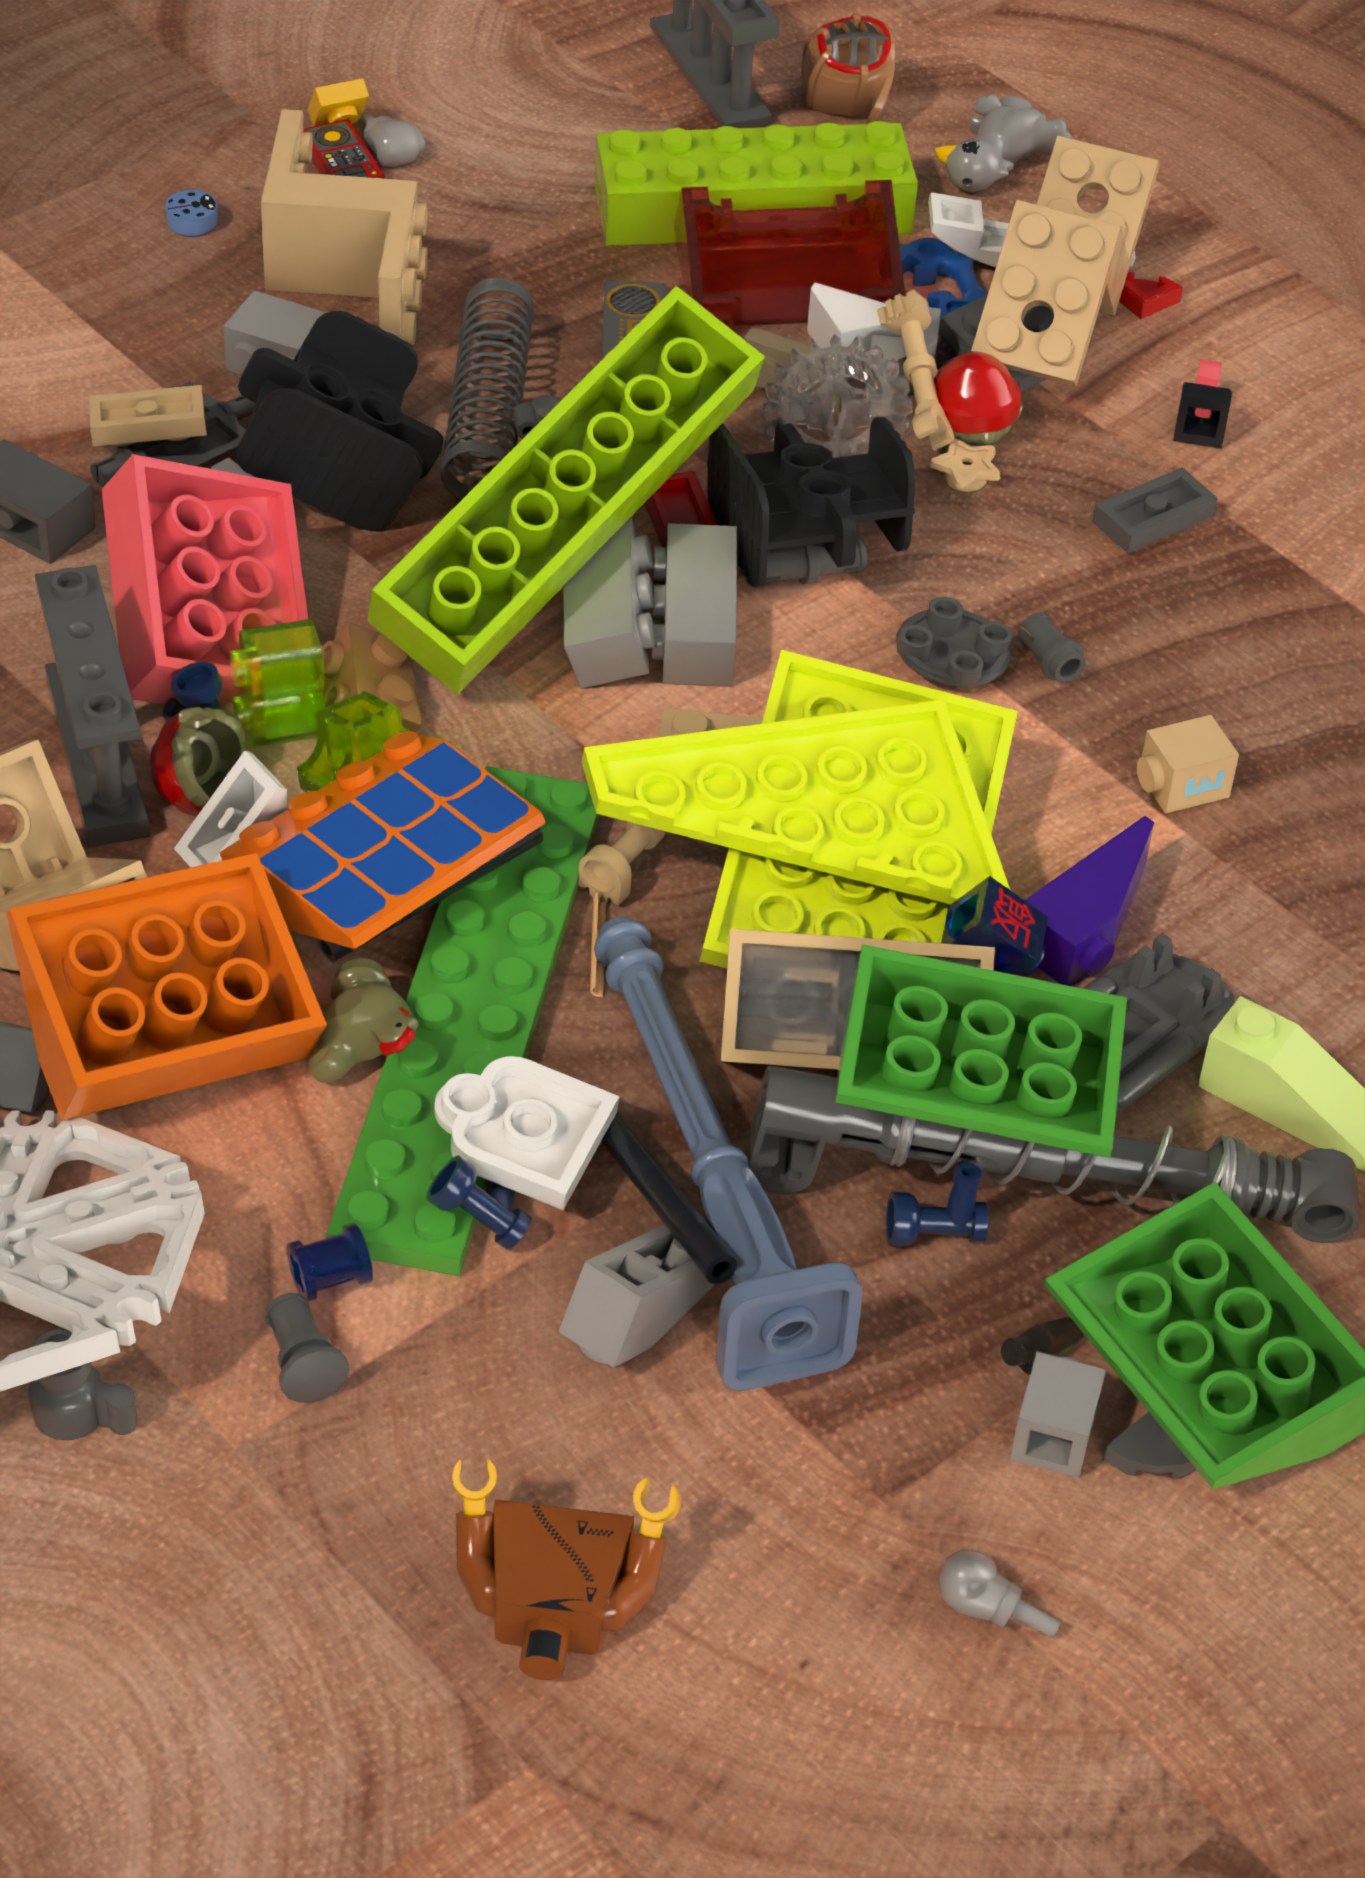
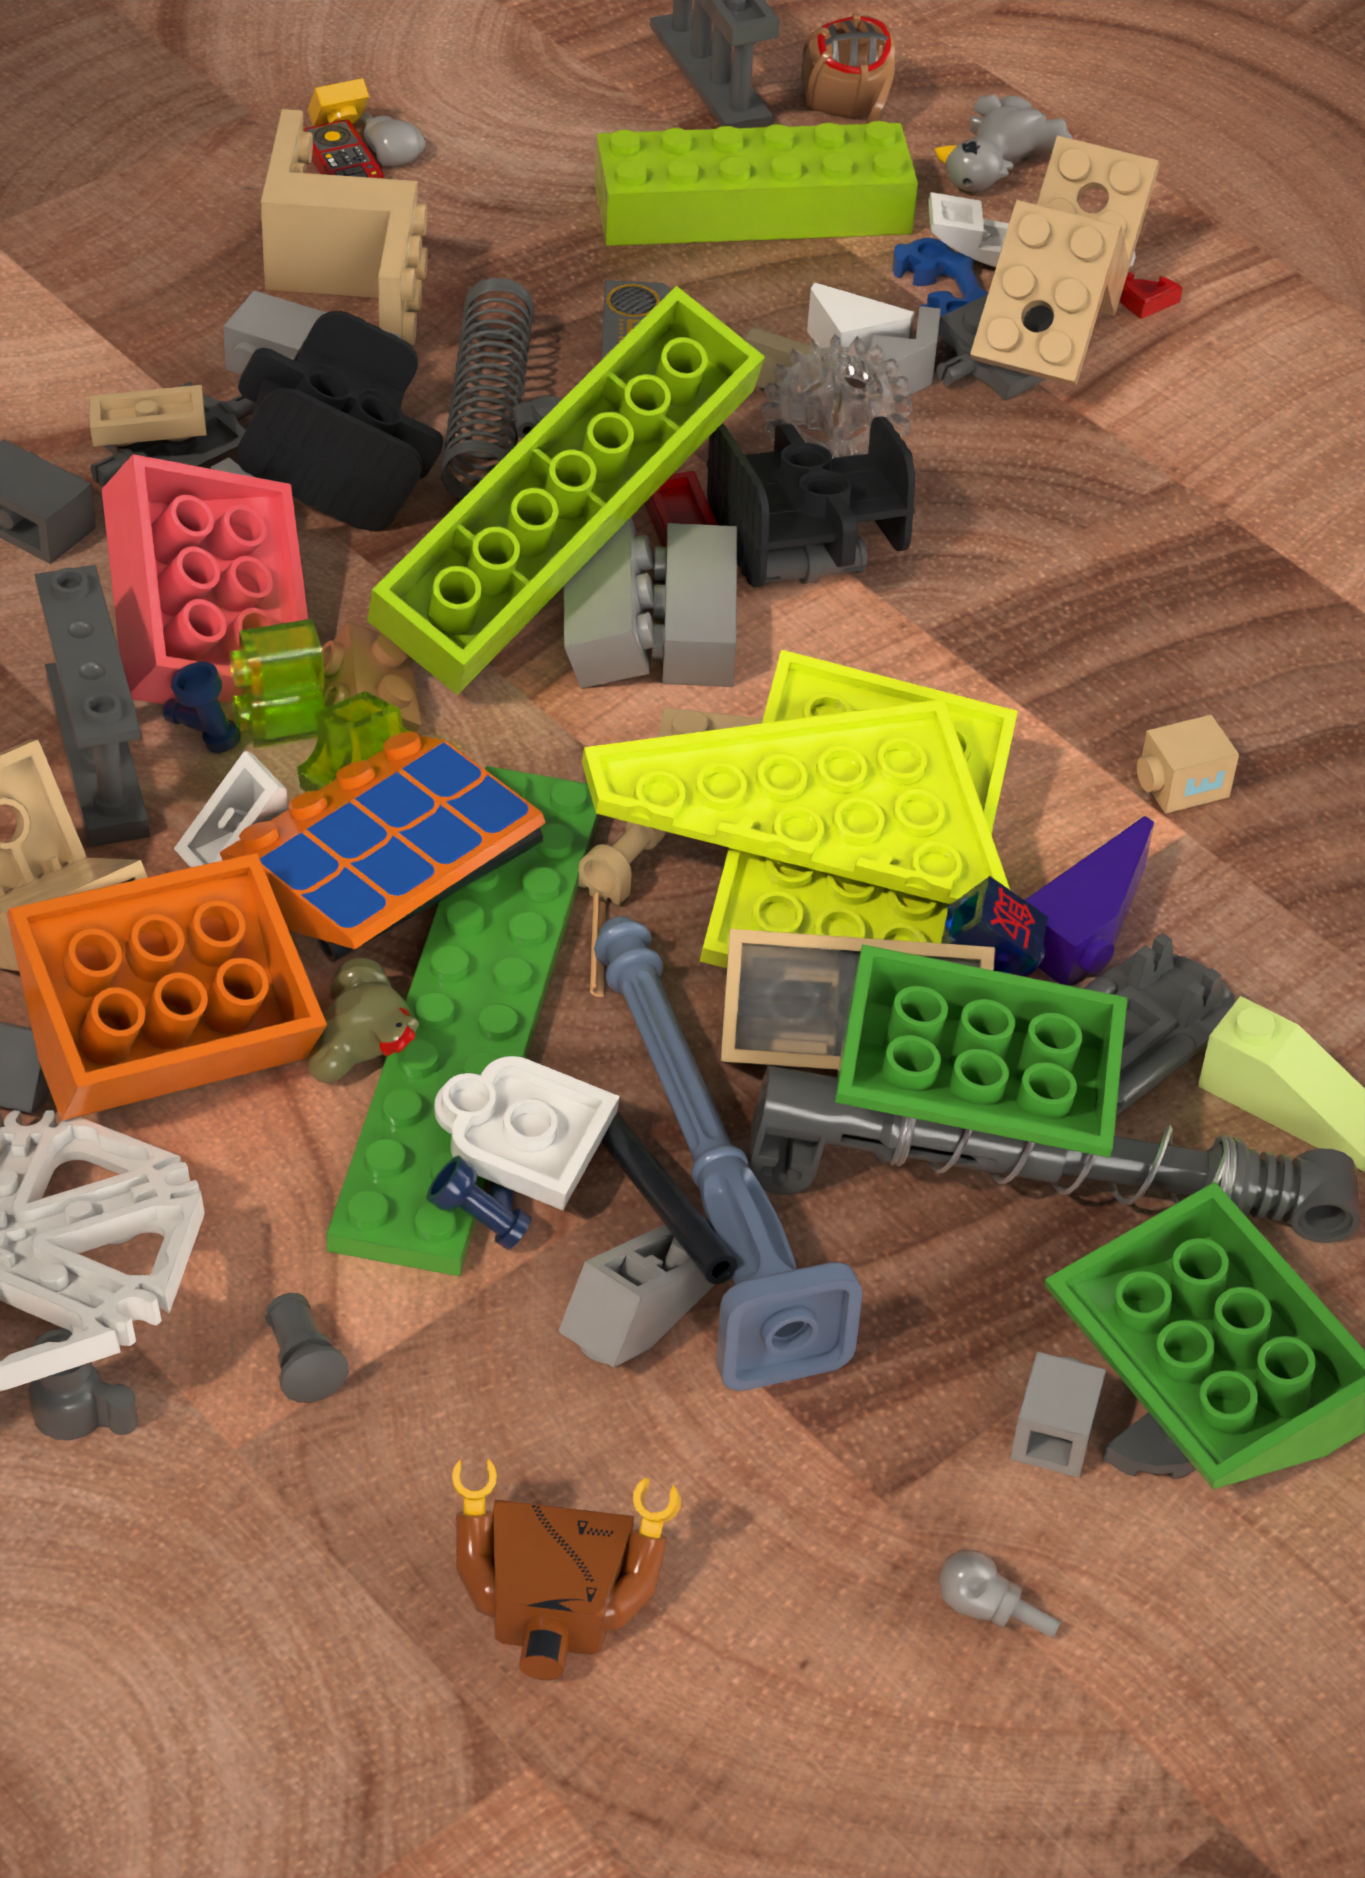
(191, 212): medium blue tile -> none
(195, 756): olive hair -> none
(330, 1262): clear blue bush -> none
(765, 261): clear red windscreen -> none
(908, 318): tan piece -> none
(954, 645): dark grey dish -> none
(960, 1216): dark blue piece -> none
(966, 466): tan plate -> none
(978, 397): red hair -> none
(1049, 1338): clear smoke bar -> none
(1060, 657): dark grey pin -> none
(1154, 510): dark grey plate -> none
(1203, 408): black piece -> none

